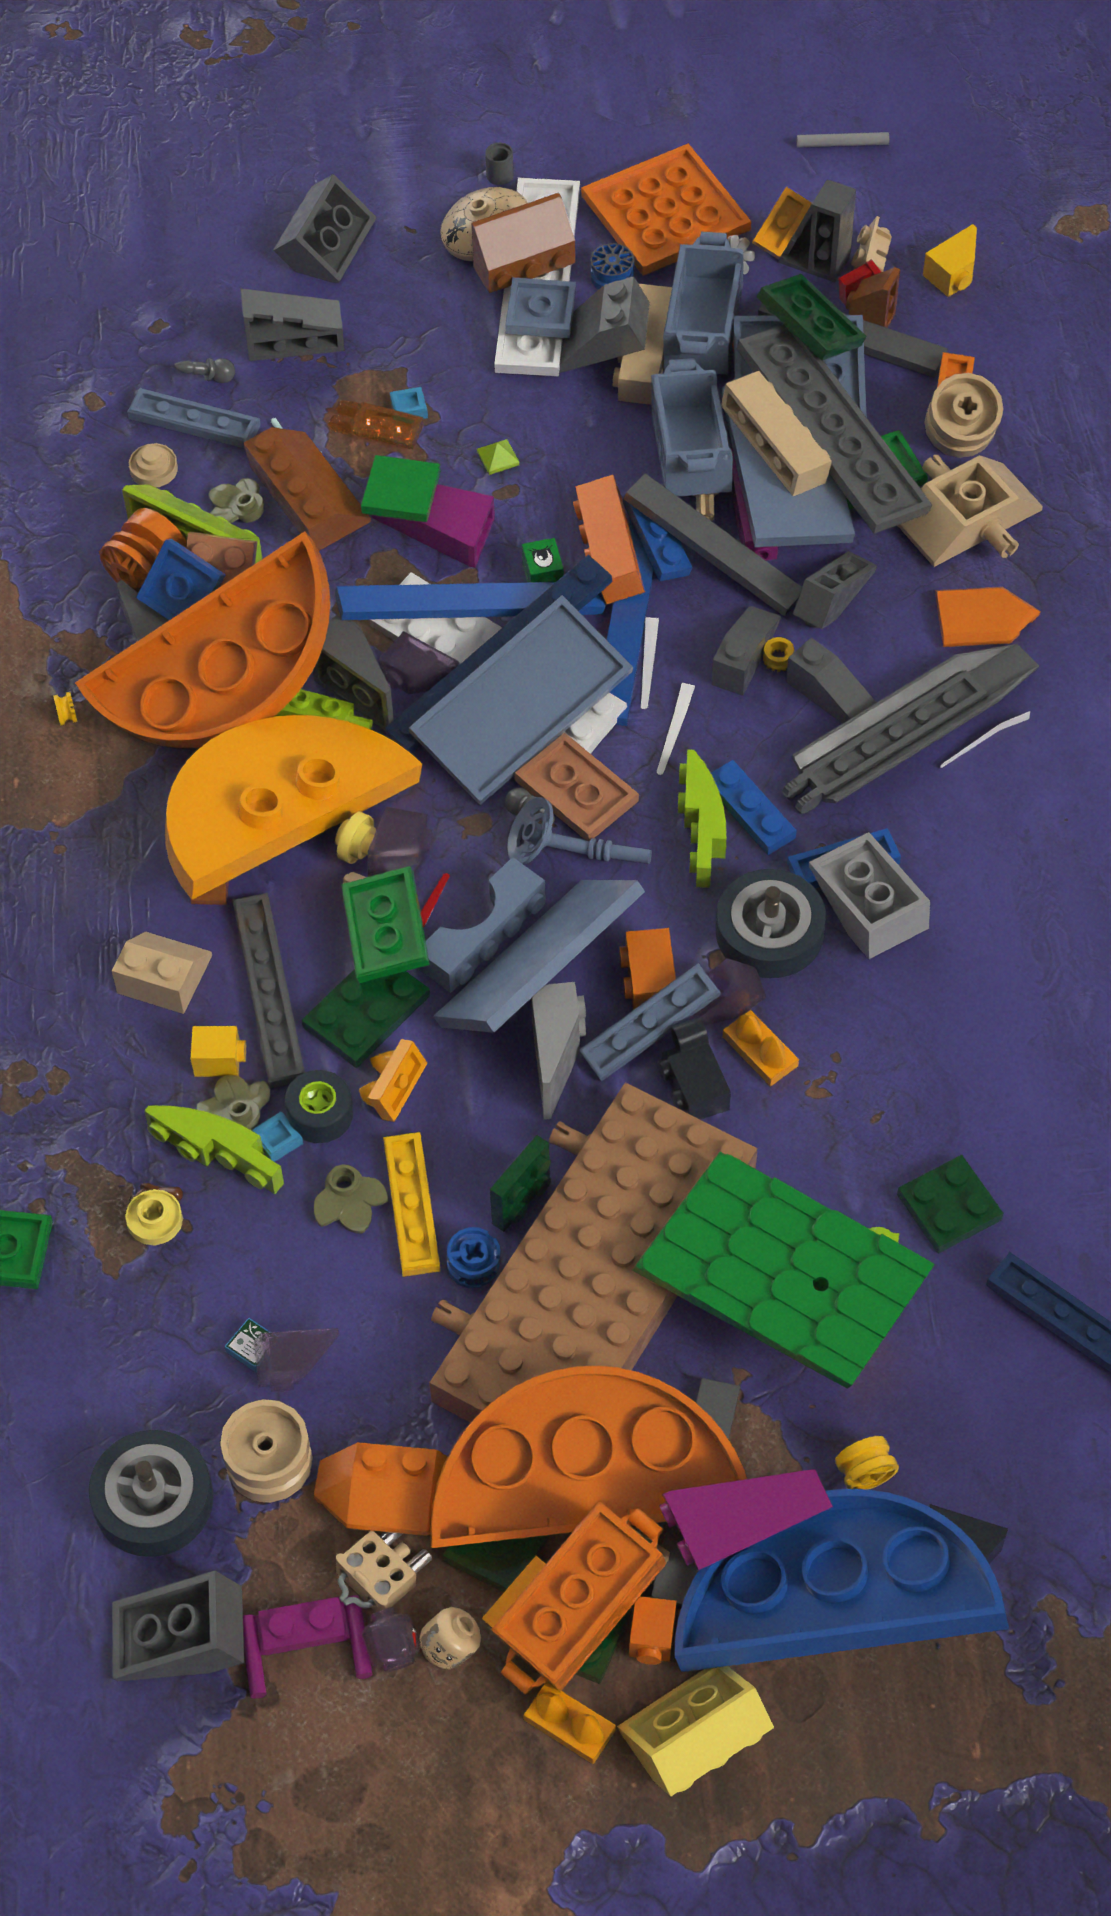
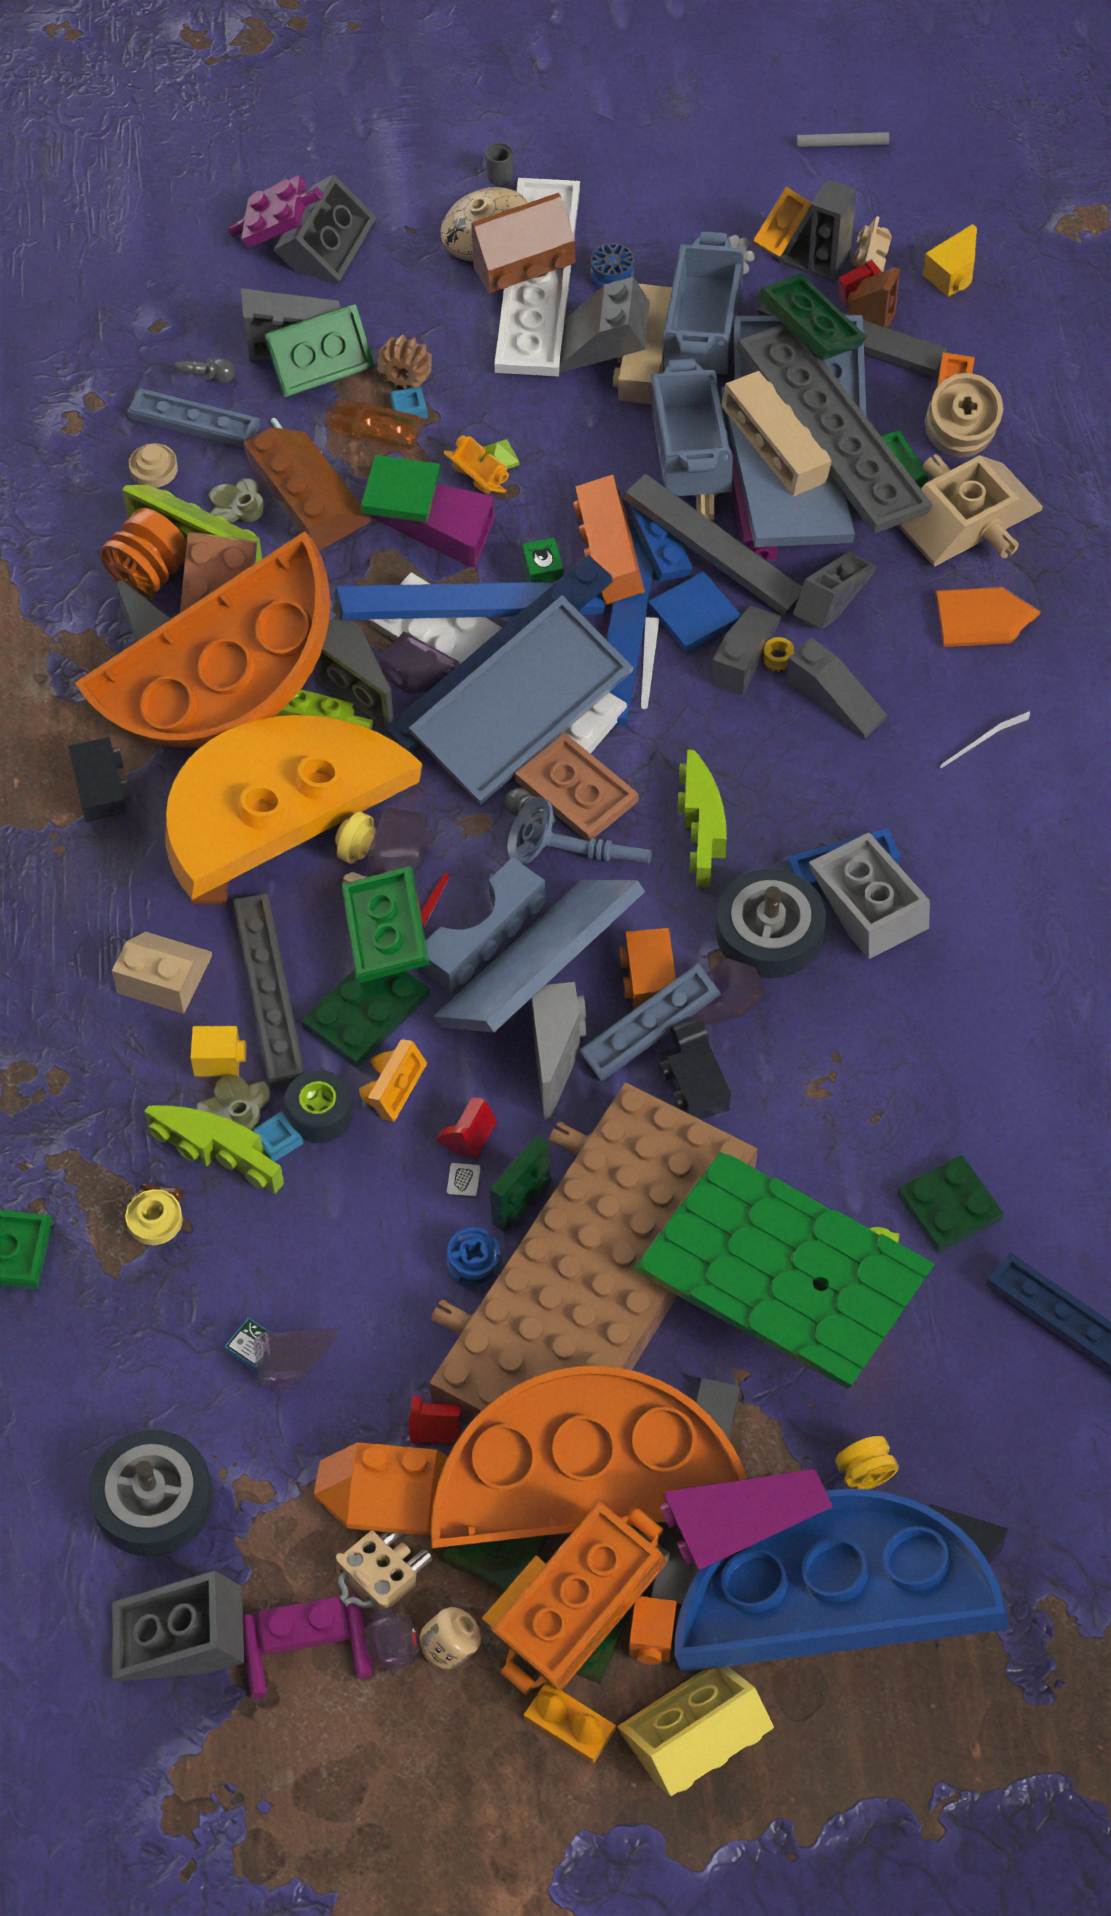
(63, 708): yellow bush -> none
(98, 780): none -> black hinge
(178, 580): blue plate -> none
(266, 1450): tan wheel -> none
(274, 211): none -> magenta plate
(319, 350): none -> tile
(348, 1204): olive plate -> none
(404, 362): none -> medium nougat gear
(411, 1204): yellow tile -> none
(434, 1421): none -> red tile
(463, 1179): none -> white sticker
(471, 1130): none -> red tile
(486, 473): none -> light orange hinge
(540, 307): sand blue plate -> none
(663, 206): orange plate -> none
(679, 714): white sticker -> none
(694, 612): none -> blue tile
(752, 808): blue plate -> none
(760, 1048): light orange tile -> none
(905, 723): dark grey hinge -> none

